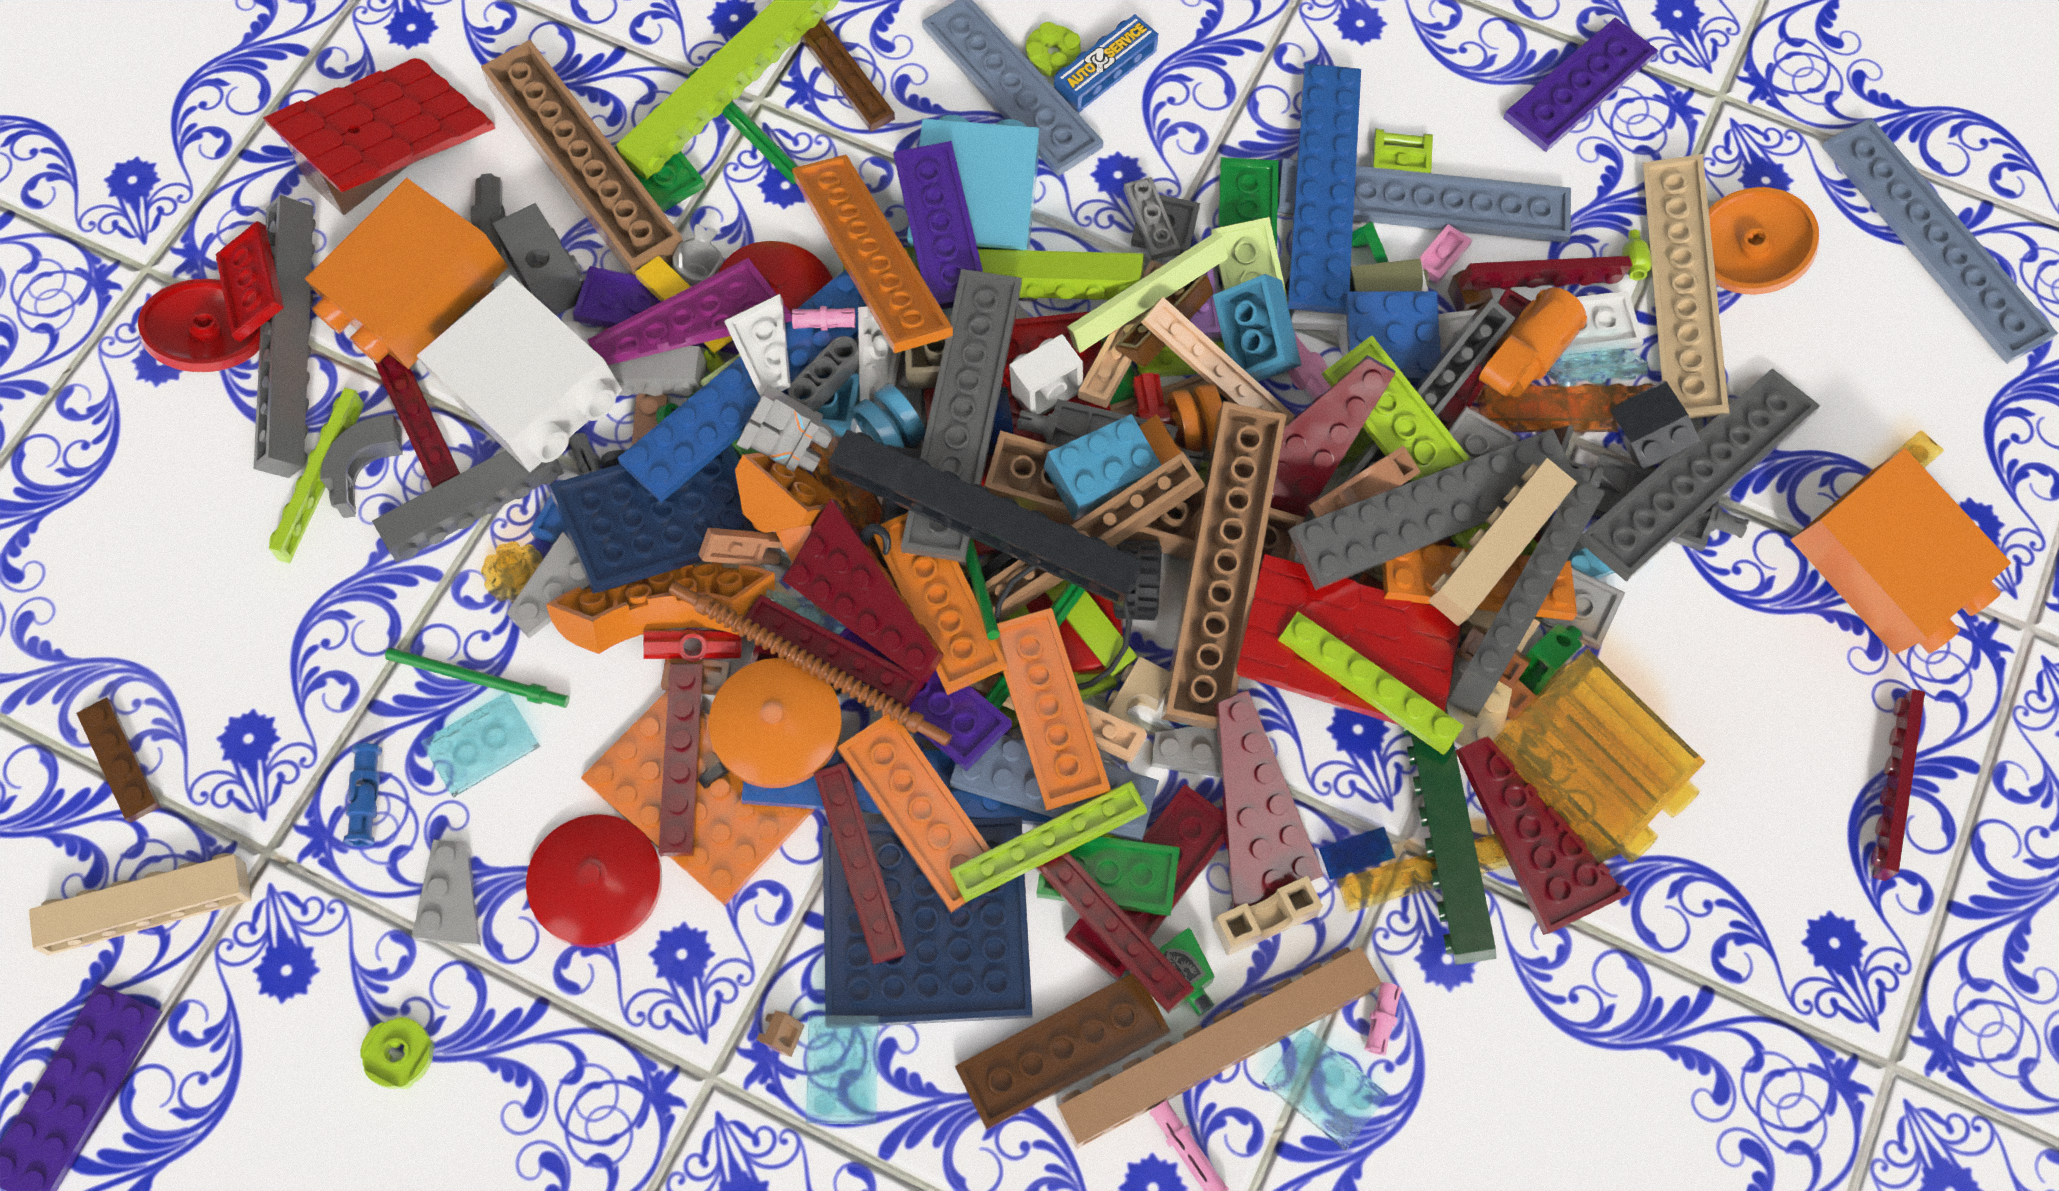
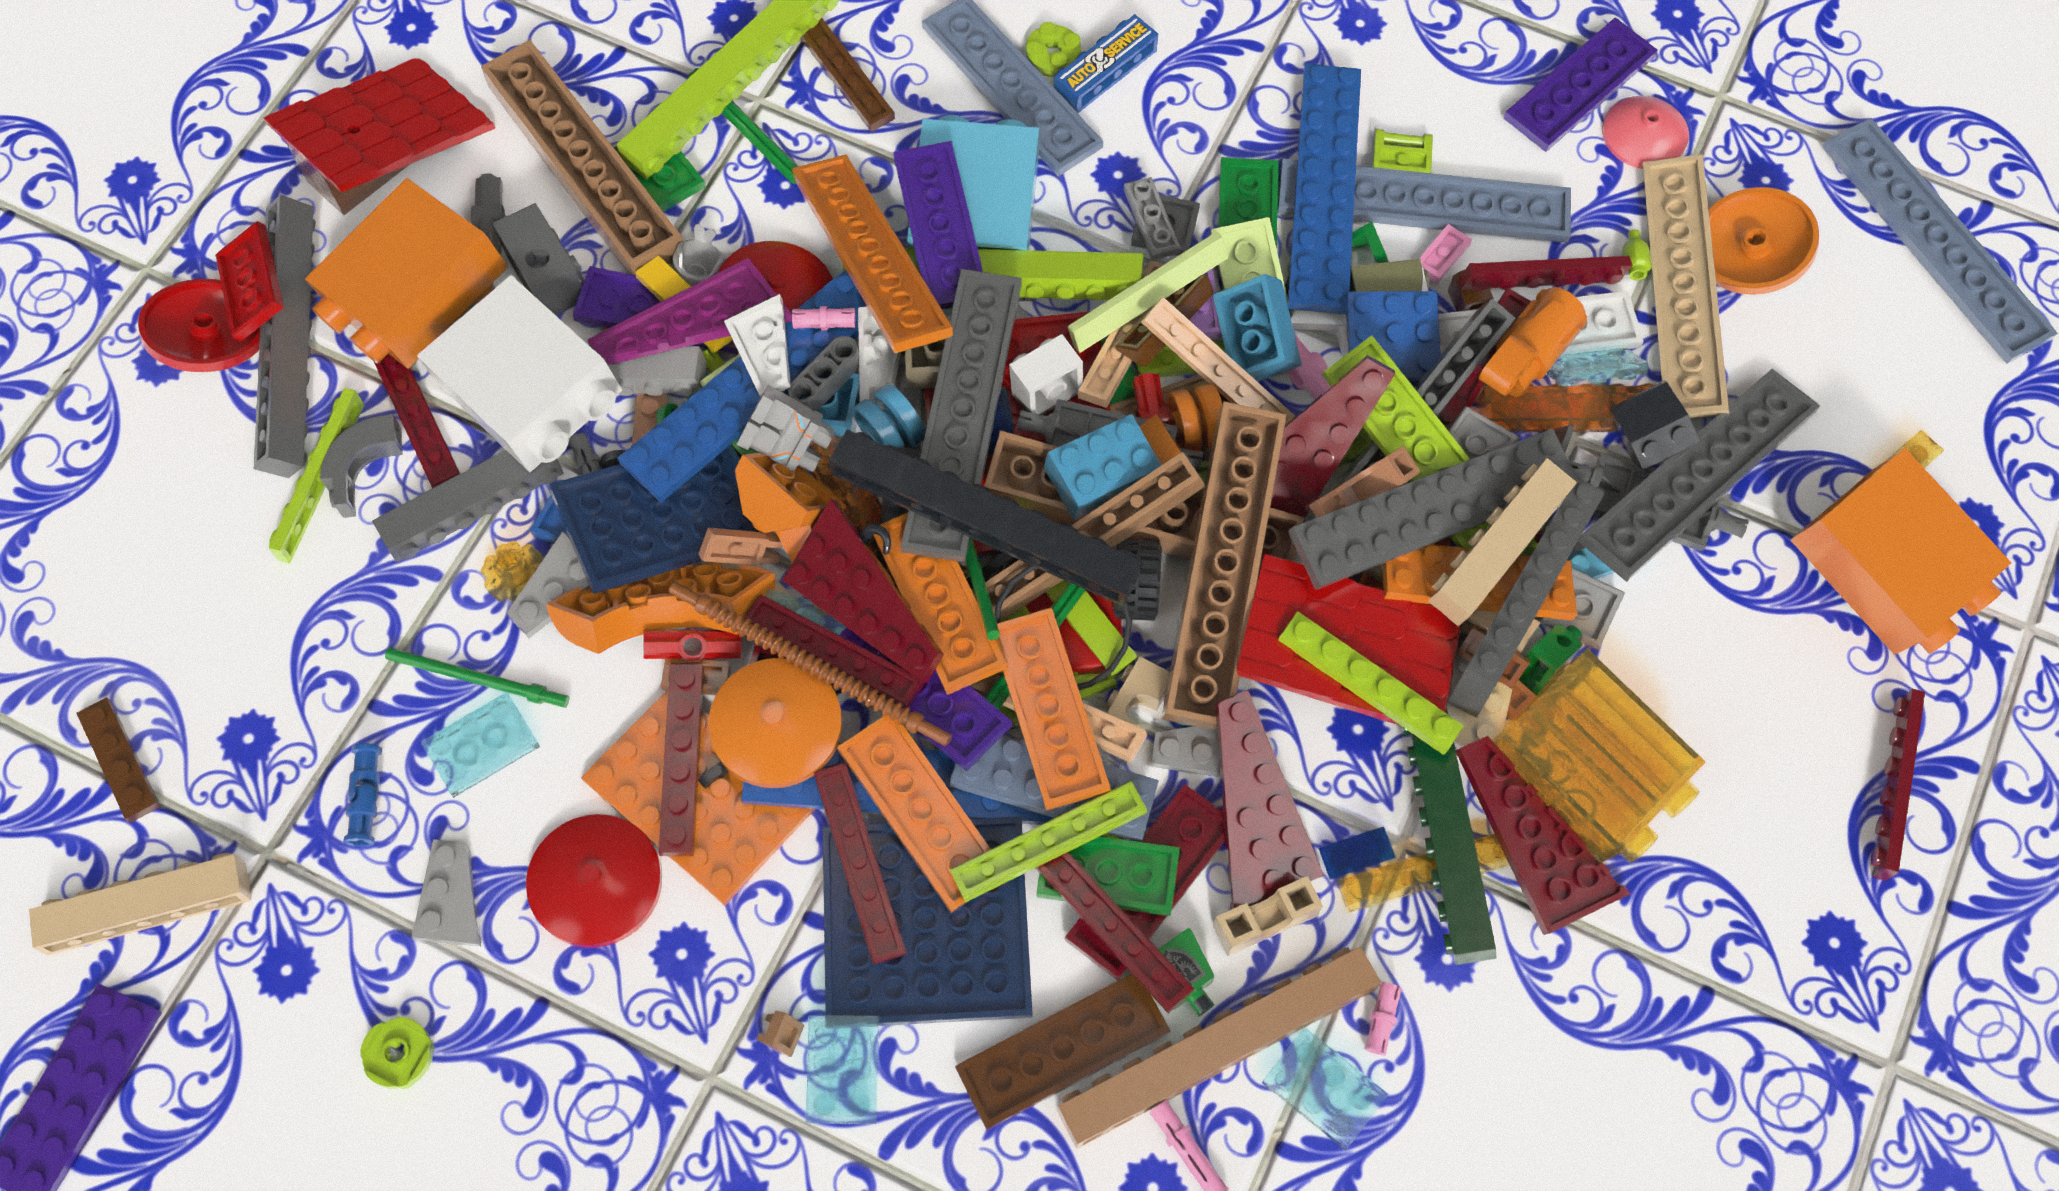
(1644, 130): none -> coral dish

